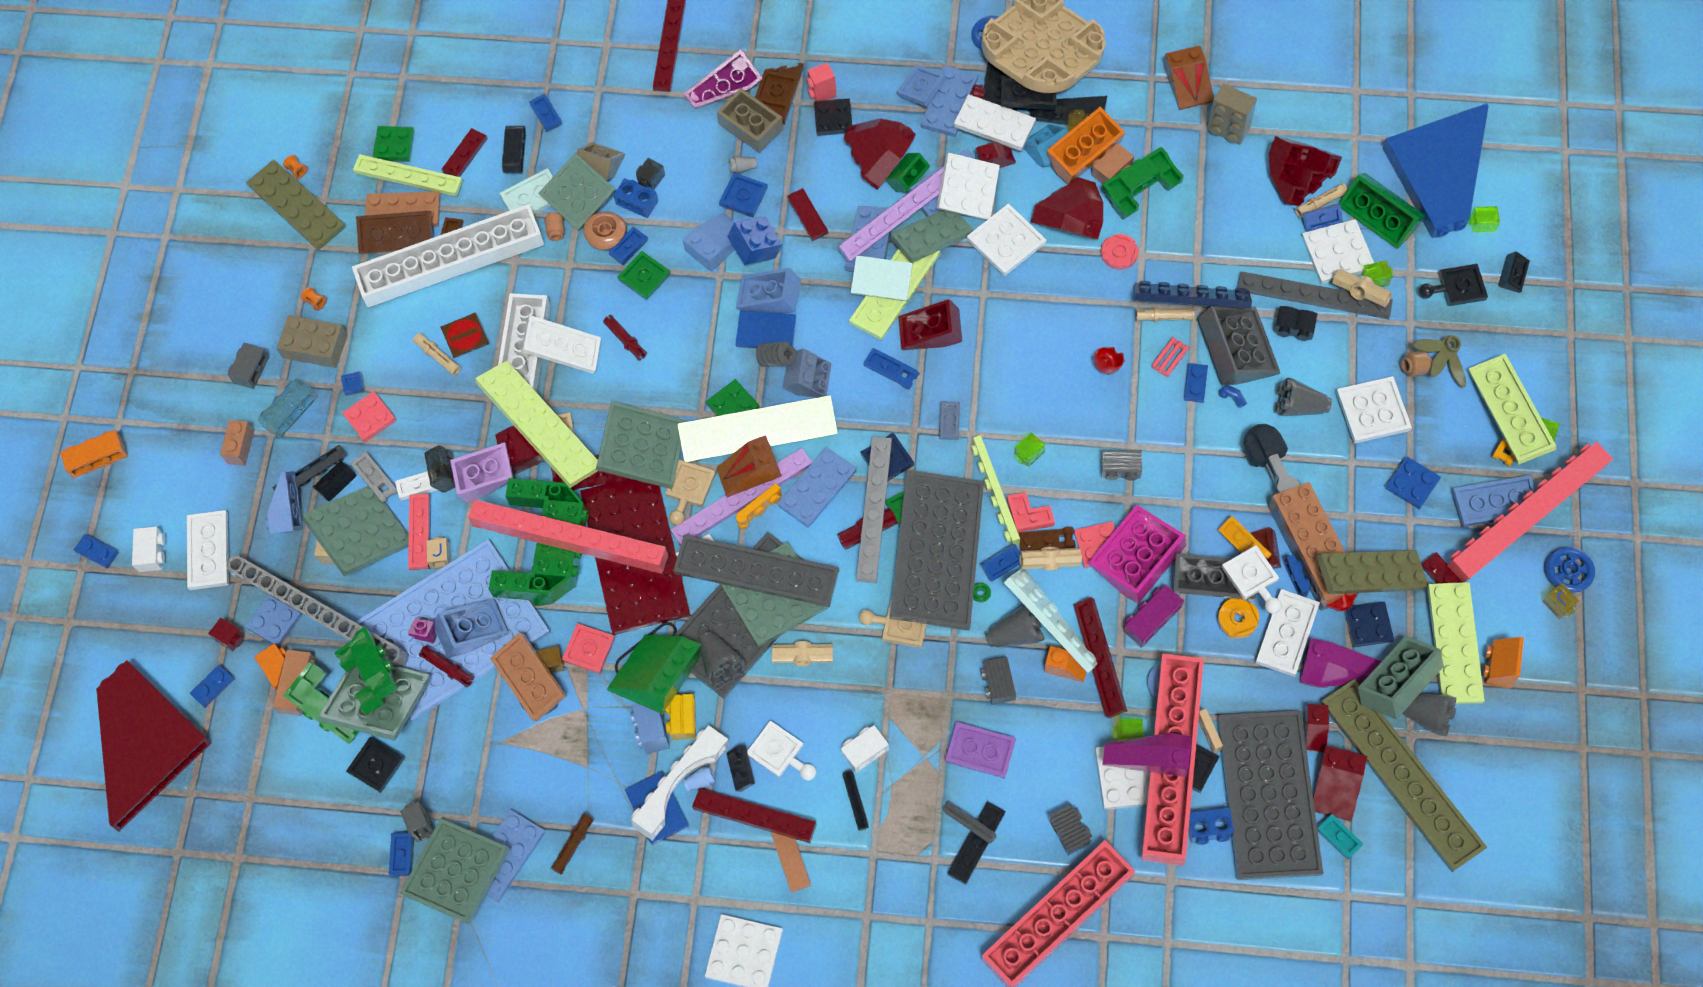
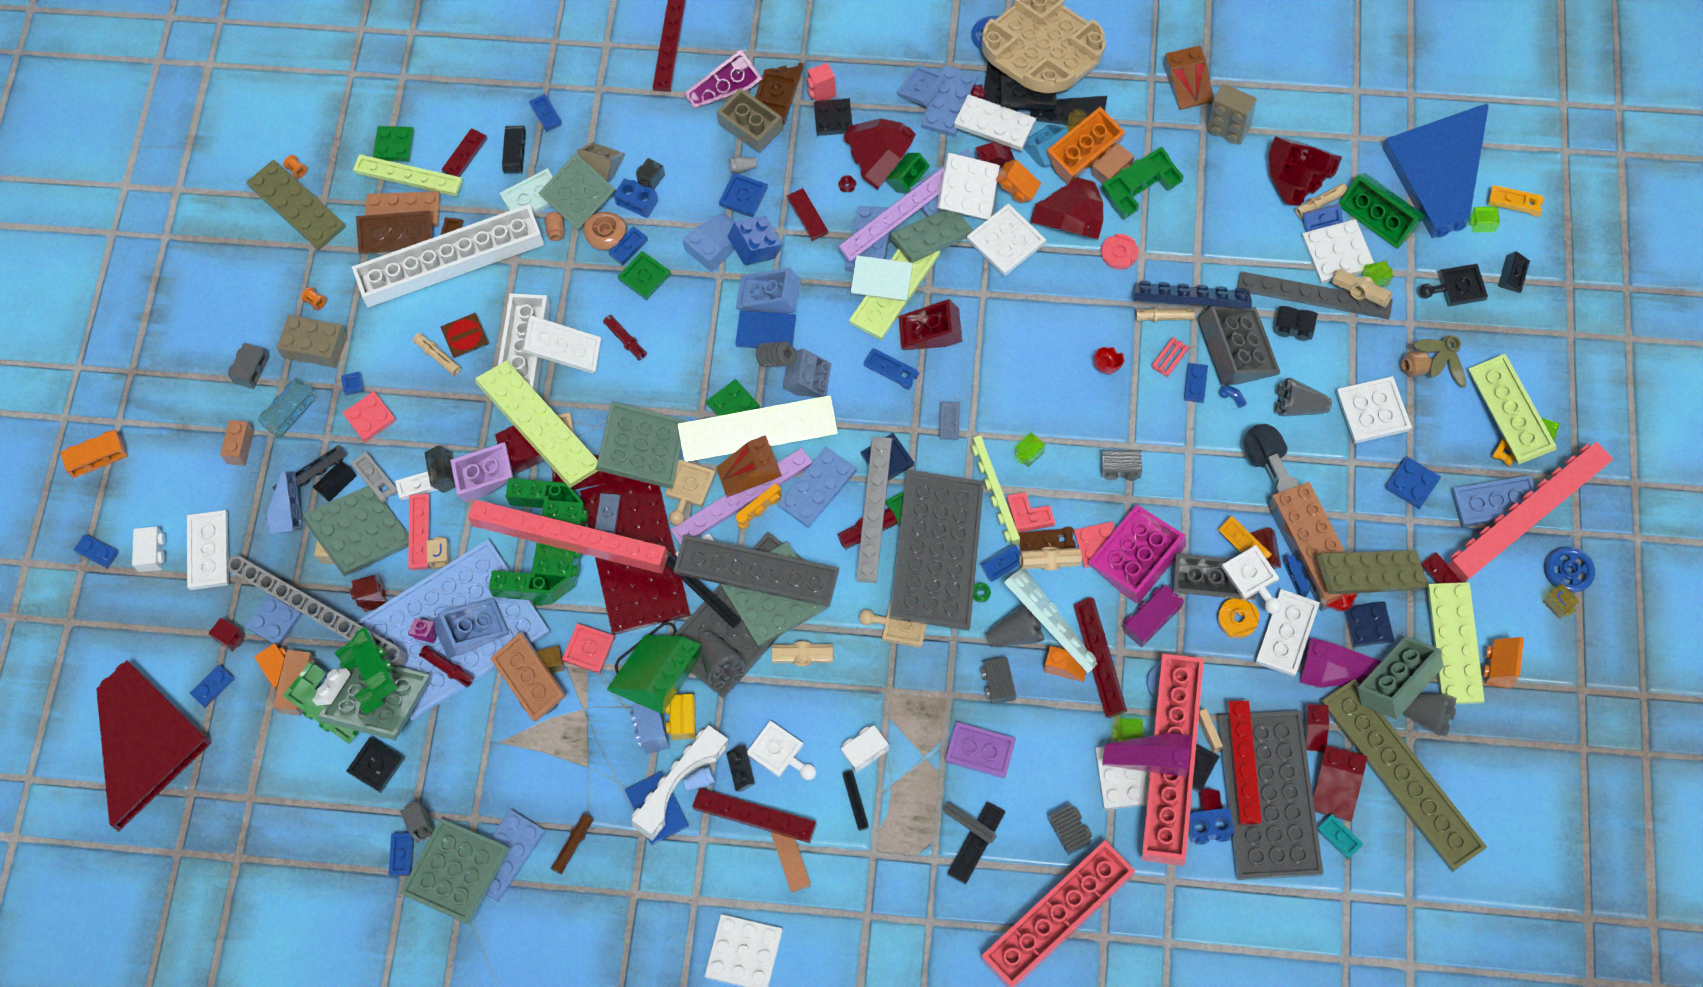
(331, 686): none -> white plate
(368, 593): none -> clear red brick
(608, 513): none -> sand blue plate
(703, 592): none -> black axle
(847, 179): none -> dark red plate
(1018, 181): none -> orange brick
(1210, 799): none -> dark red plate
(1244, 762): none -> red plate
(1516, 200): none -> light orange plate

